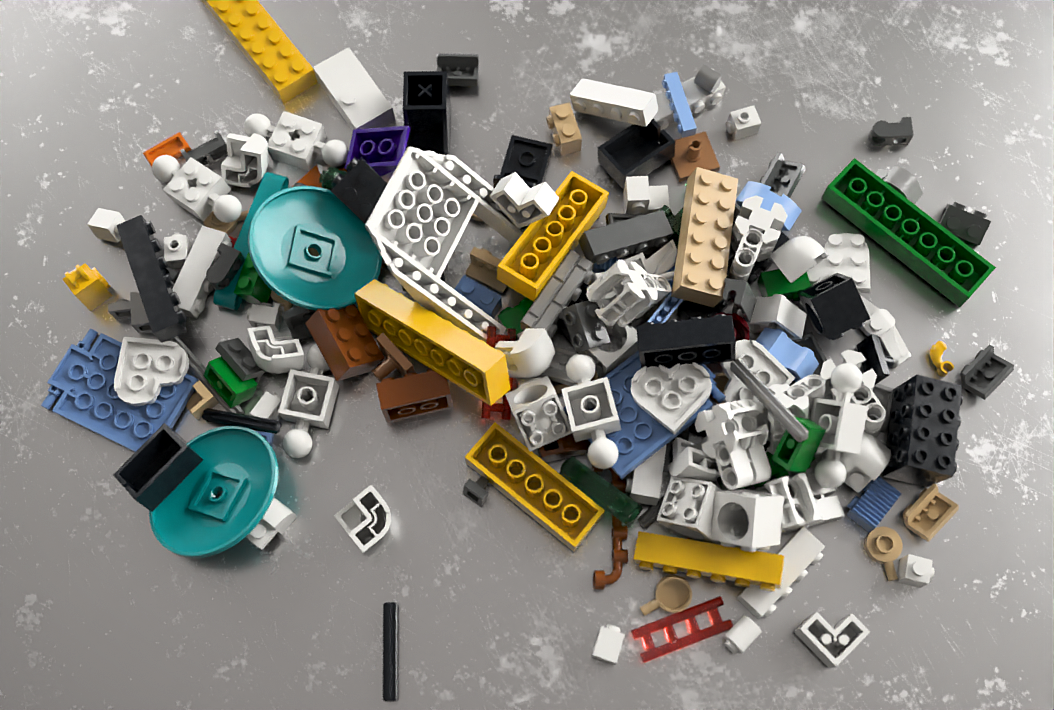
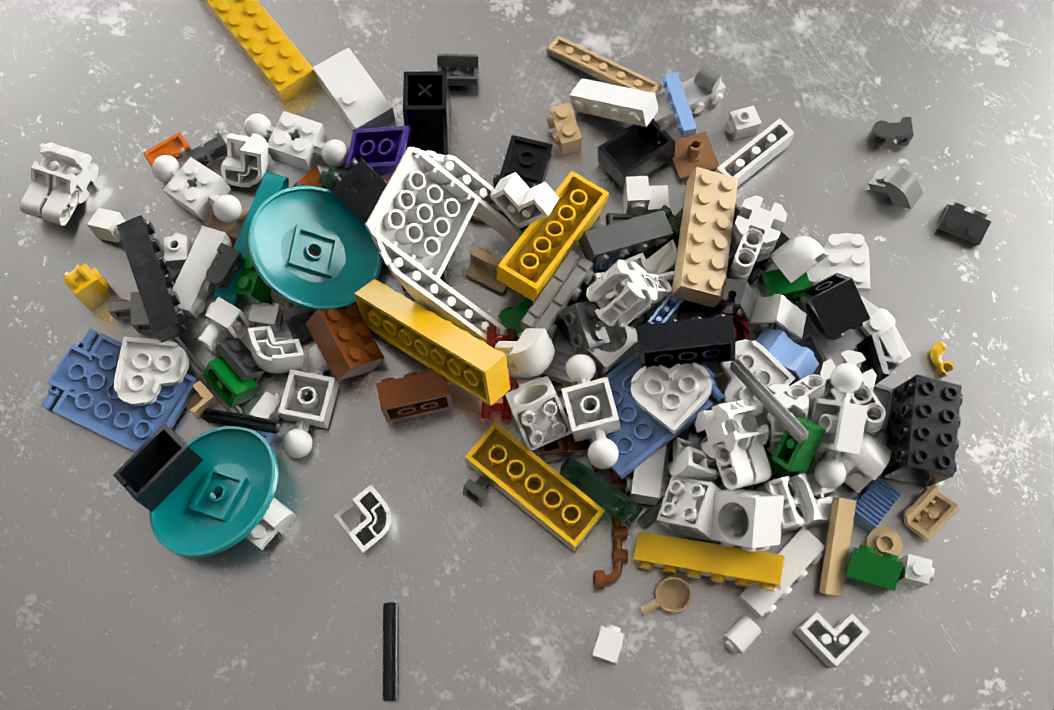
(56, 193): none -> white connector
(224, 323): none -> white brick
(393, 361): medium nougat tile -> none
(480, 296): medium blue brick -> none
(600, 67): none -> tan tile
(668, 622): clear red bar -> none
(754, 188): light blue brick -> none
(757, 152): none -> white brick
(783, 175): dark grey bracket -> none
(837, 546): none -> tan tile
(874, 568): none -> green brick
(907, 232): green brick -> none
(985, 373): dark grey bracket -> none

